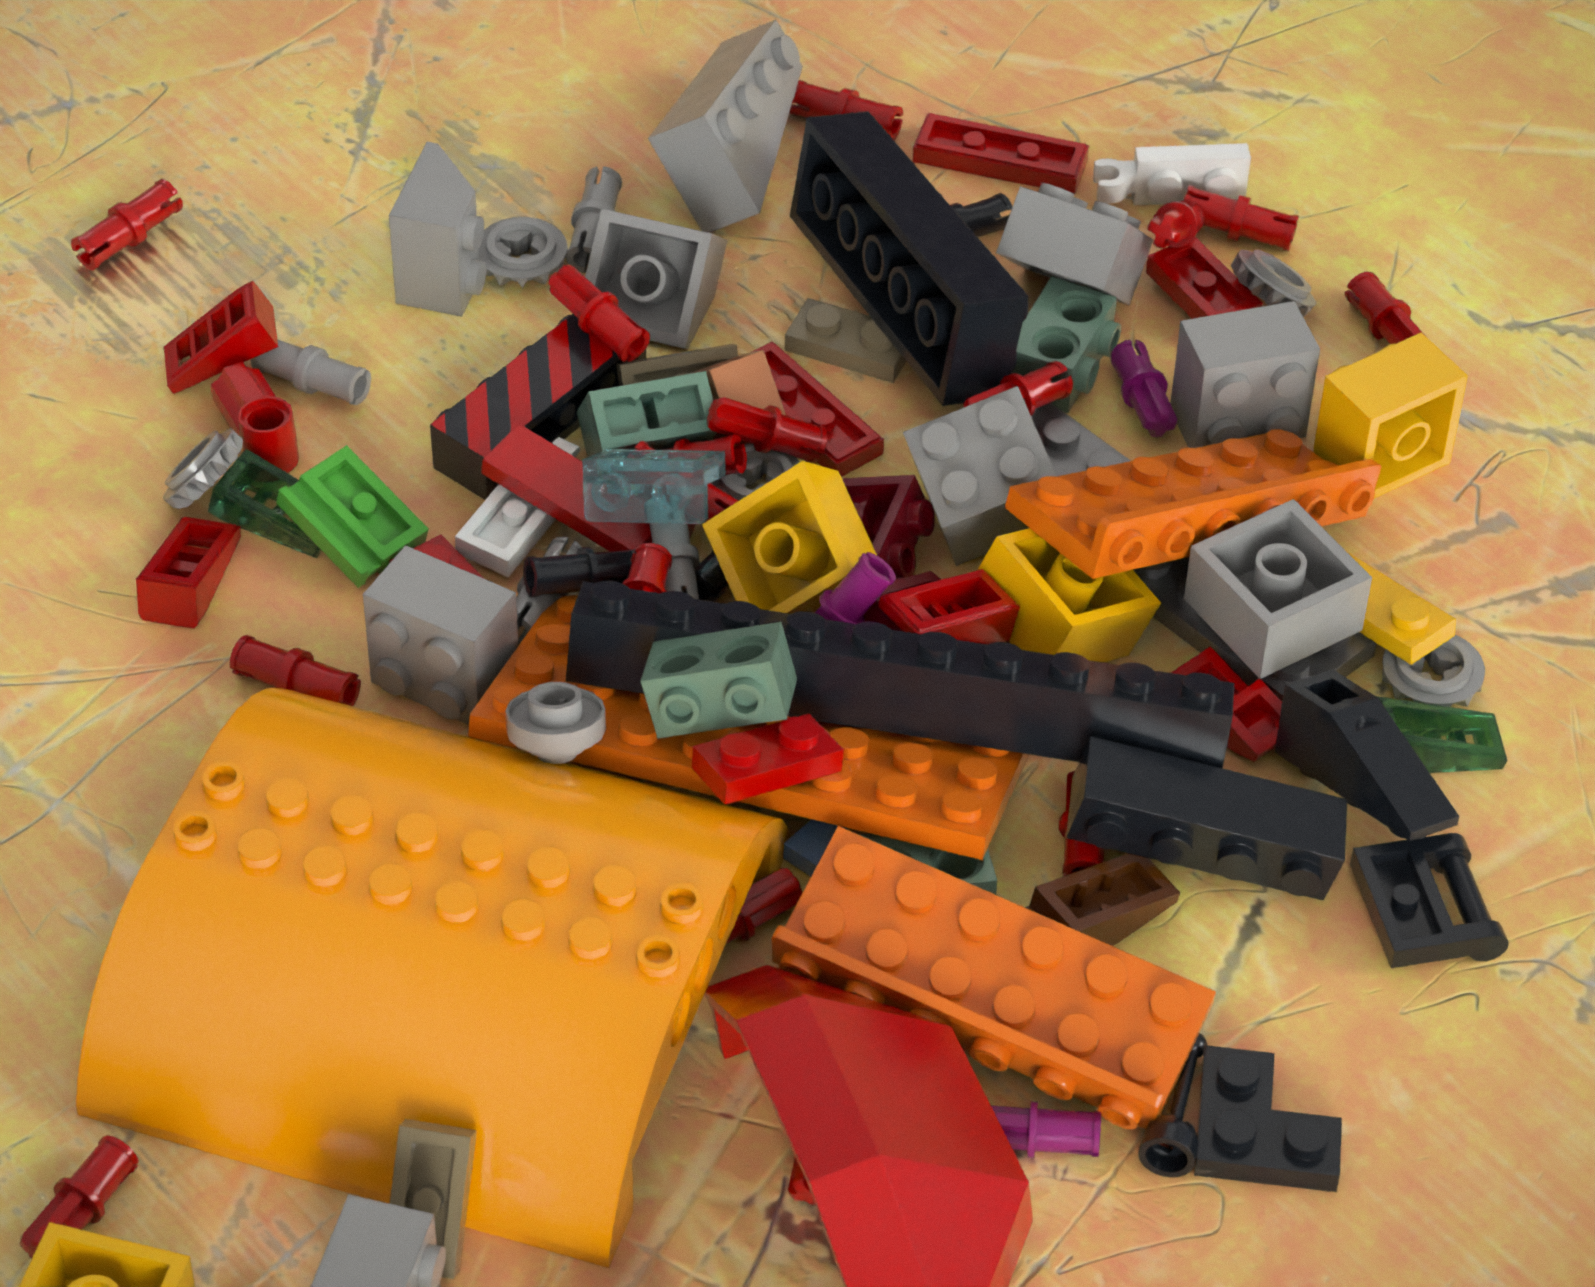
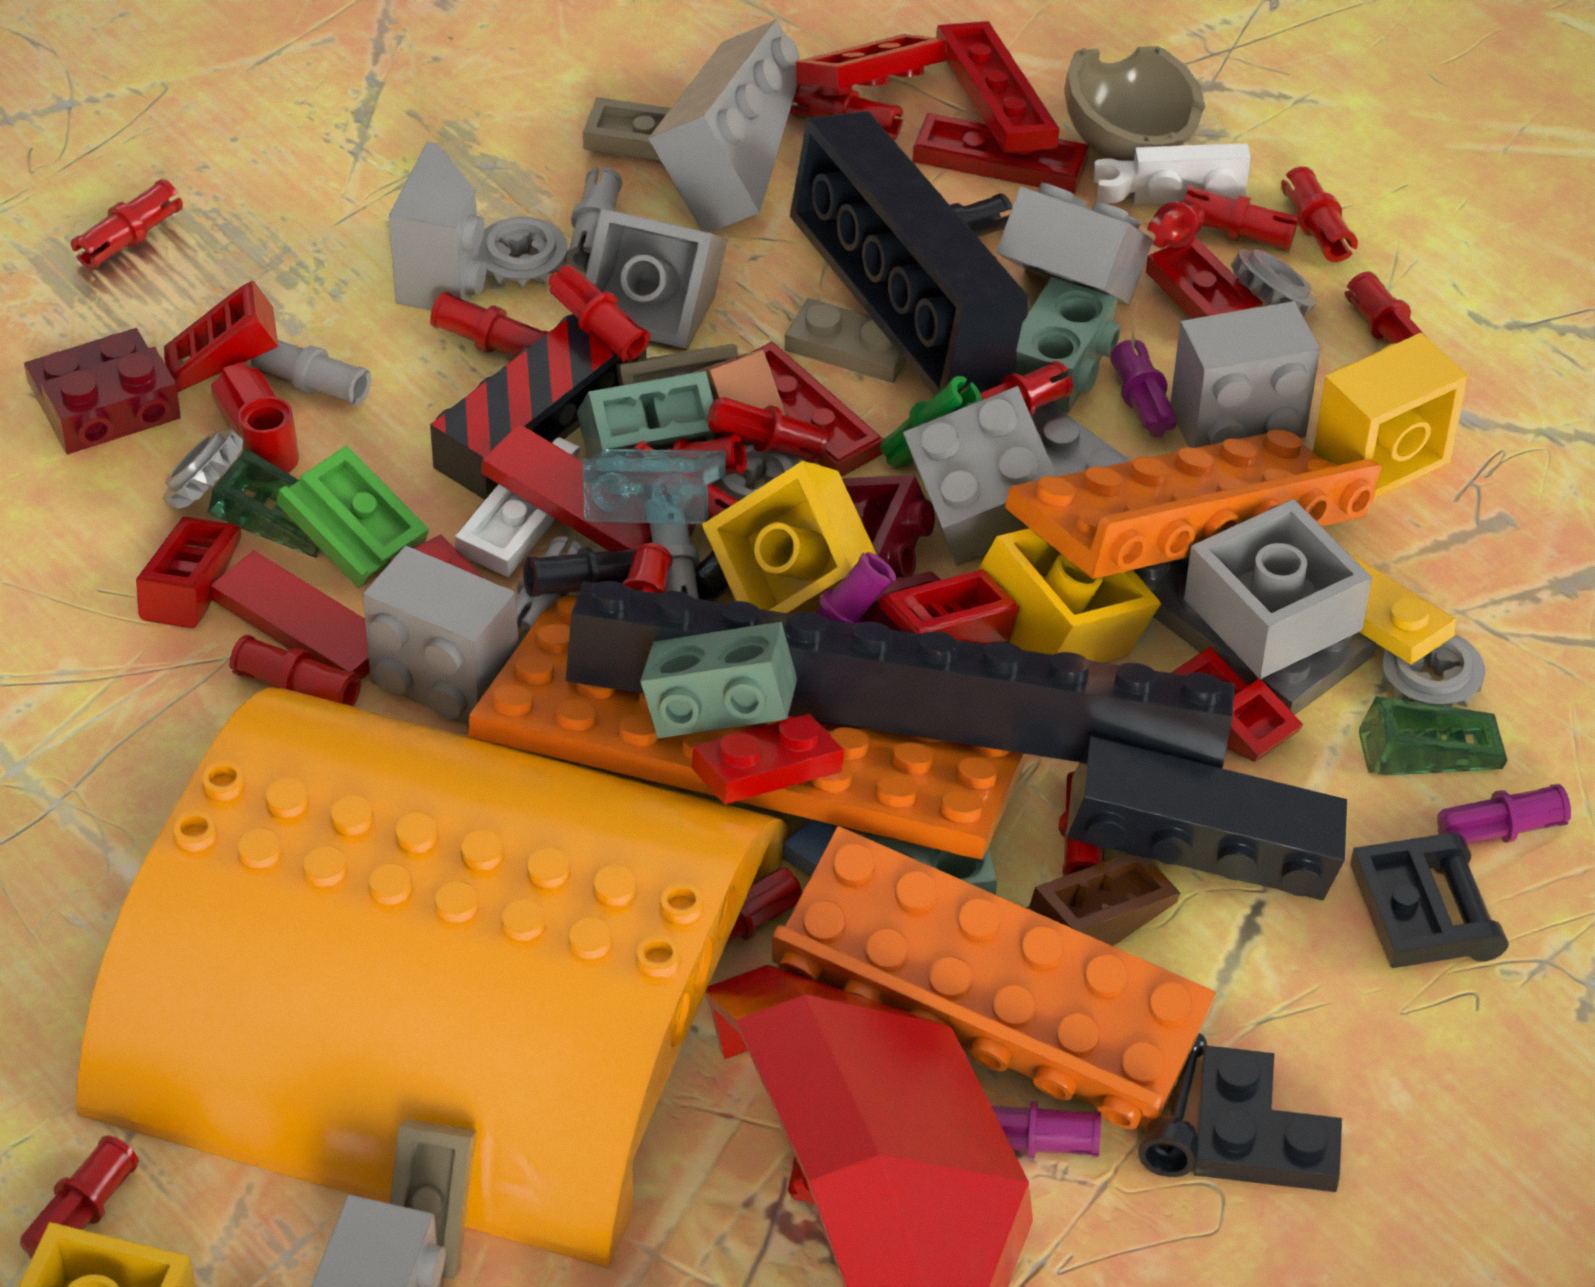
(103, 390): none -> dark red plate
(294, 613): none -> red tile
(486, 327): none -> red pin
(555, 721): light grey plate -> none
(622, 128): none -> dark tan plate
(870, 63): none -> red plate
(943, 403): none -> green axle
(998, 88): none -> red plate
(1132, 102): none -> dark tan cylinder
(1319, 214): none -> red pin
(1359, 752): black slope -> none
(1507, 814): none -> magenta axle

